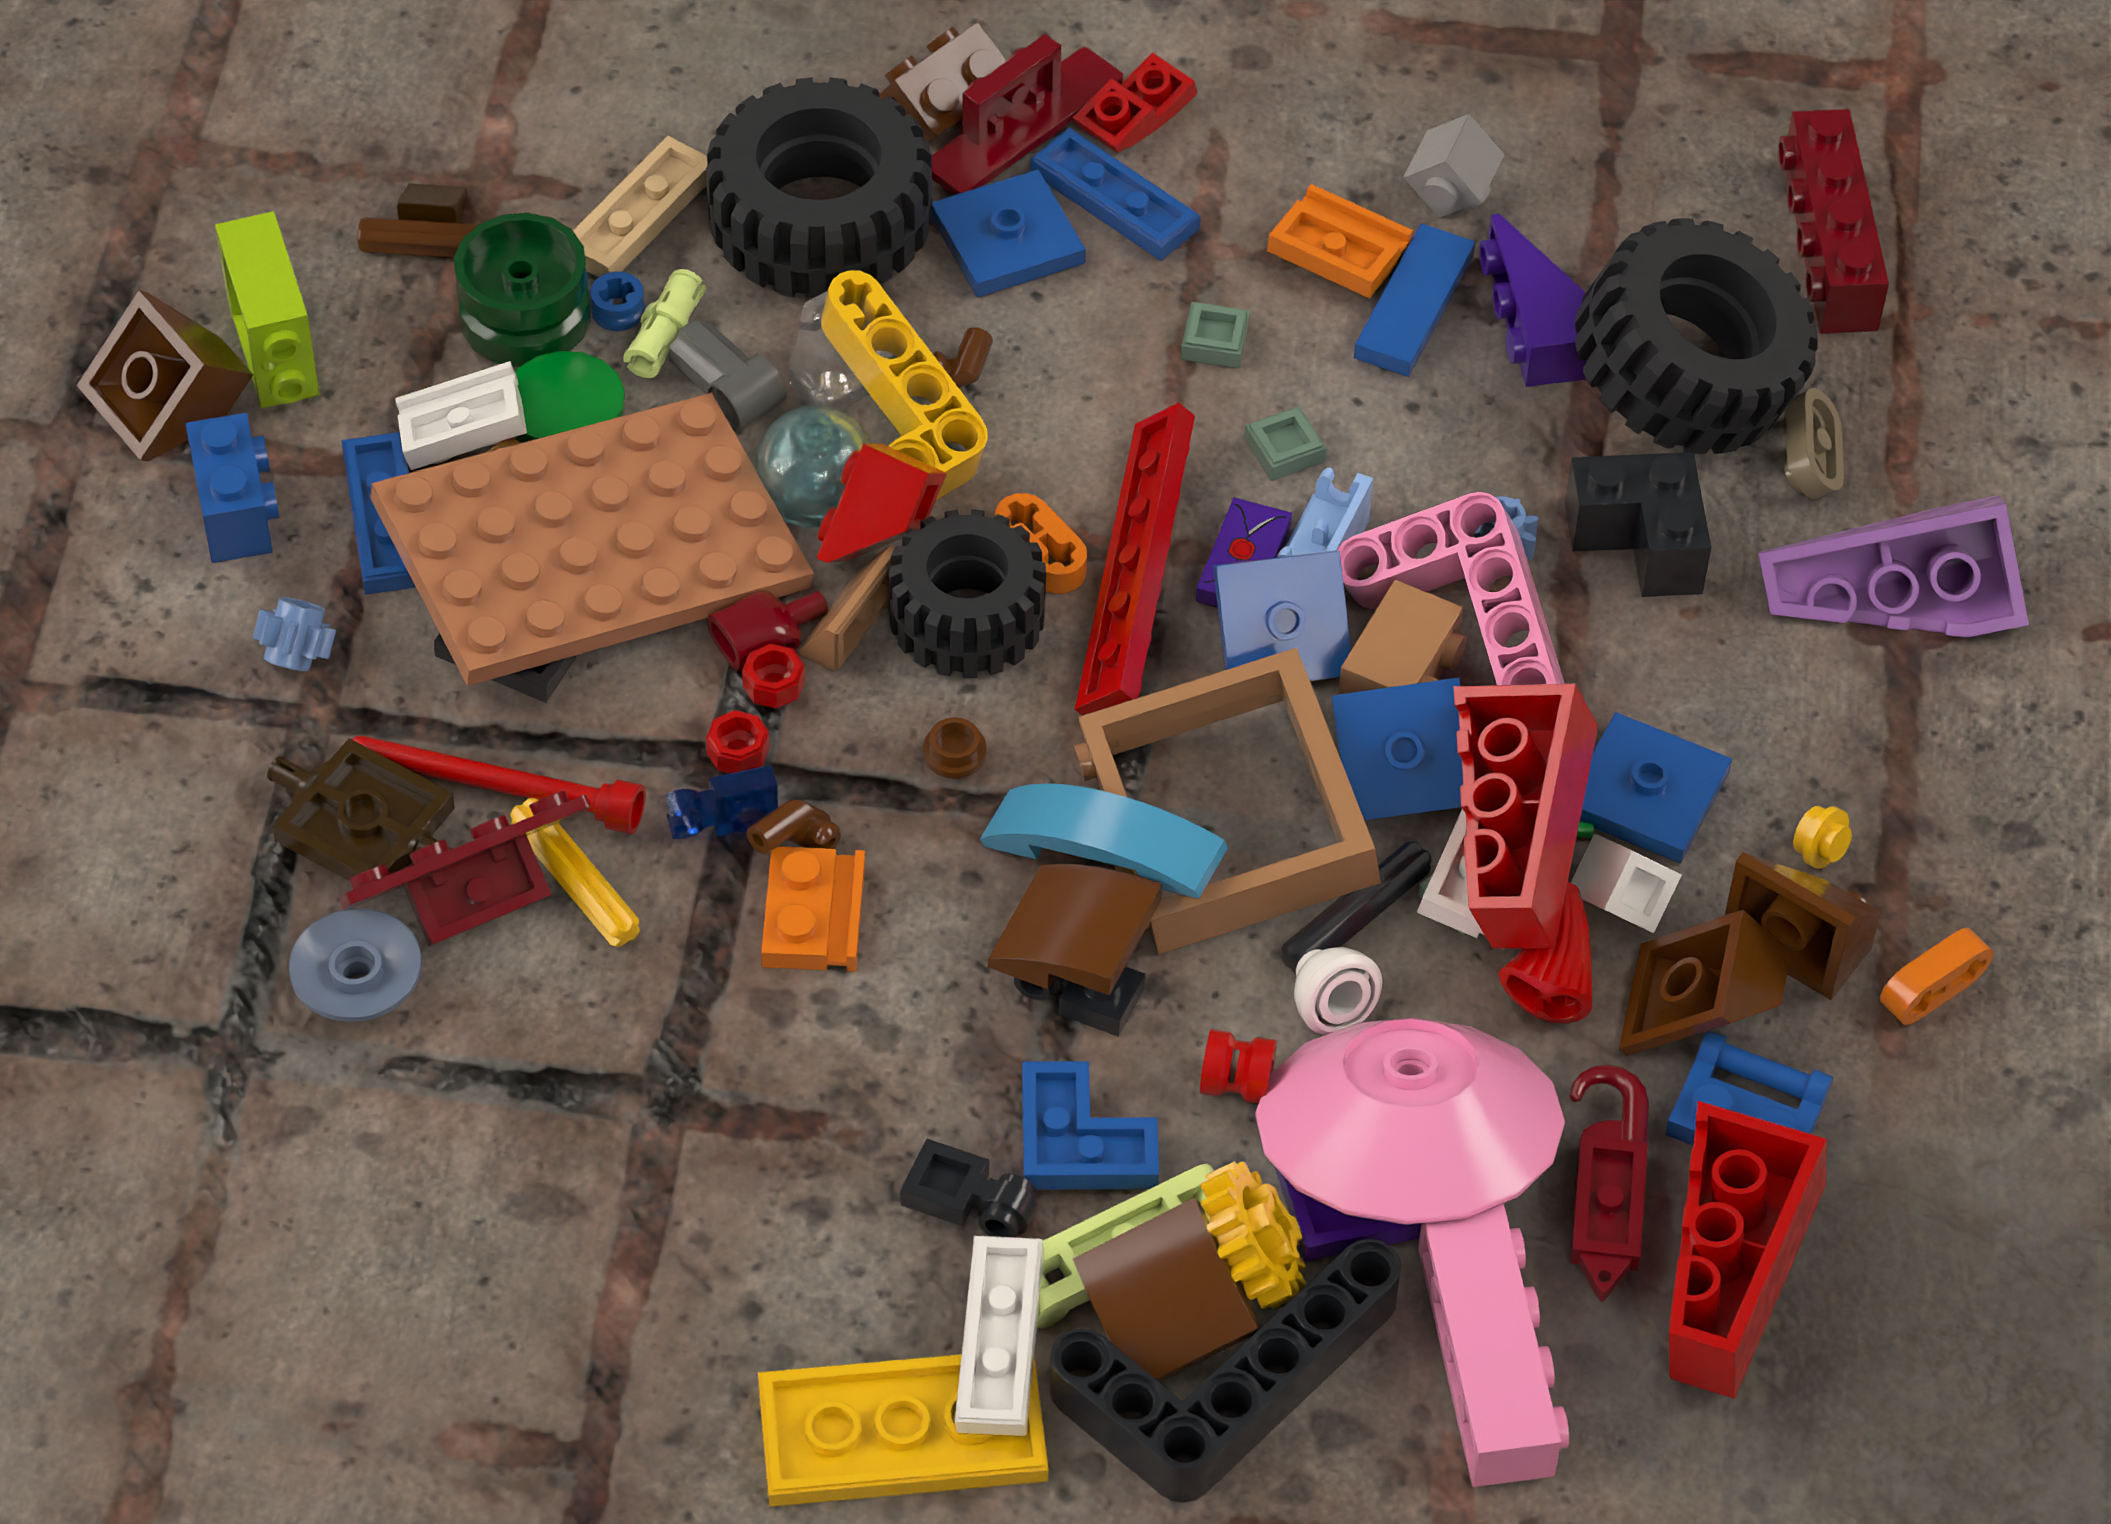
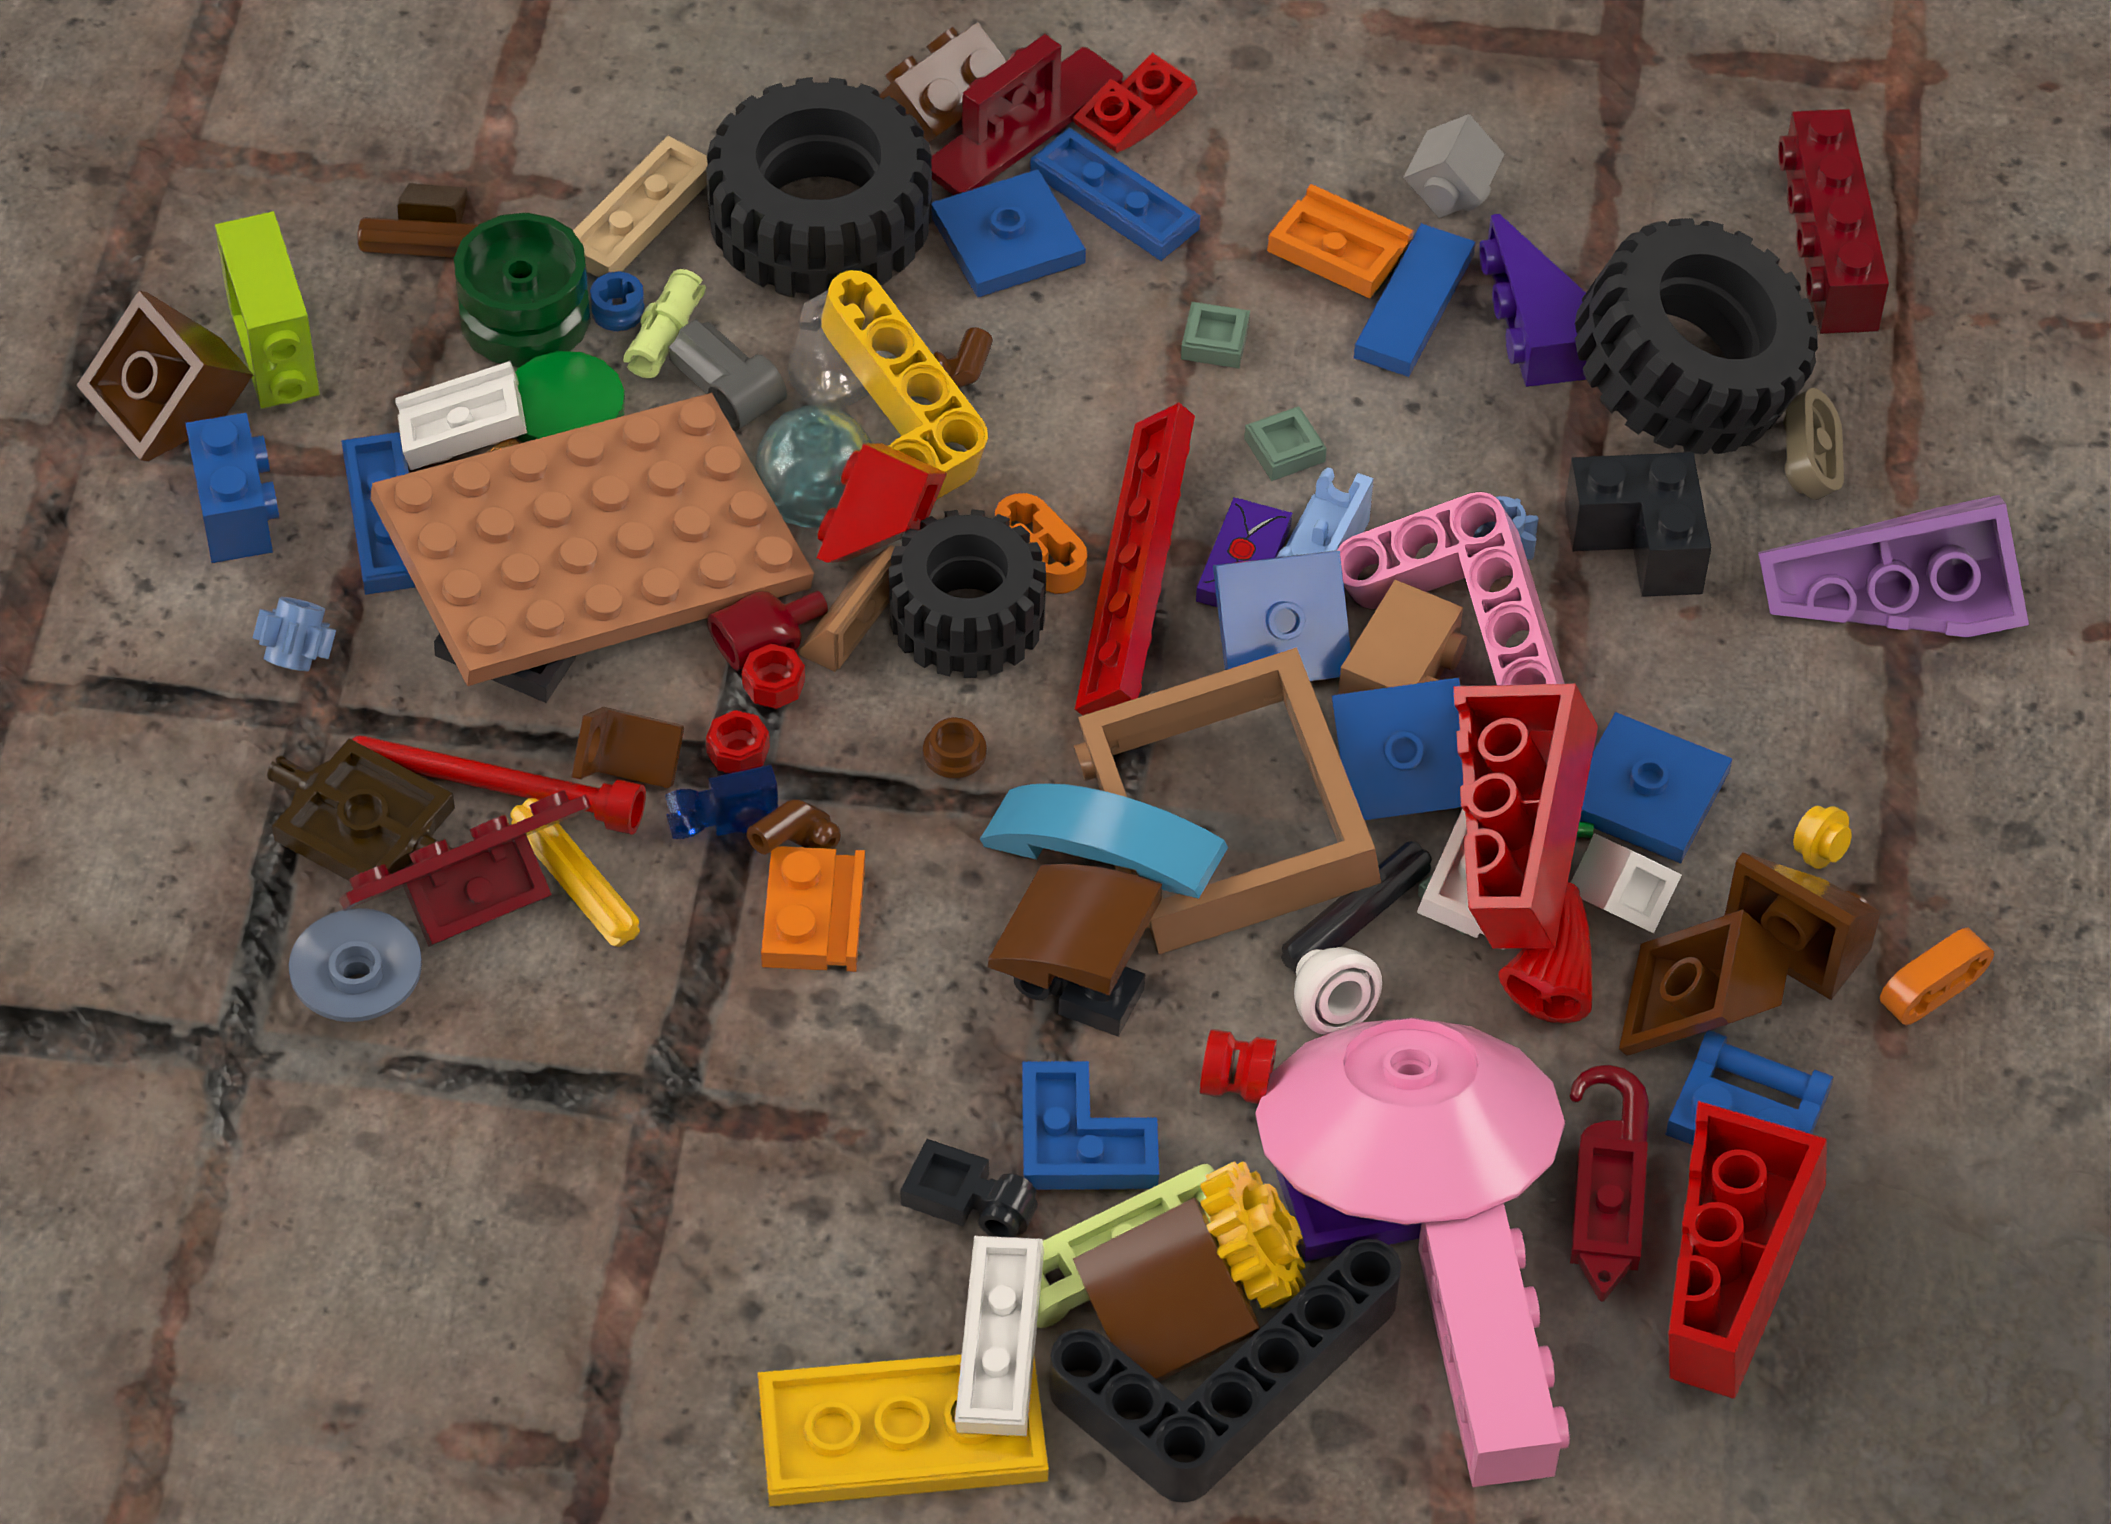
(628, 747): none -> reddish brown bracket

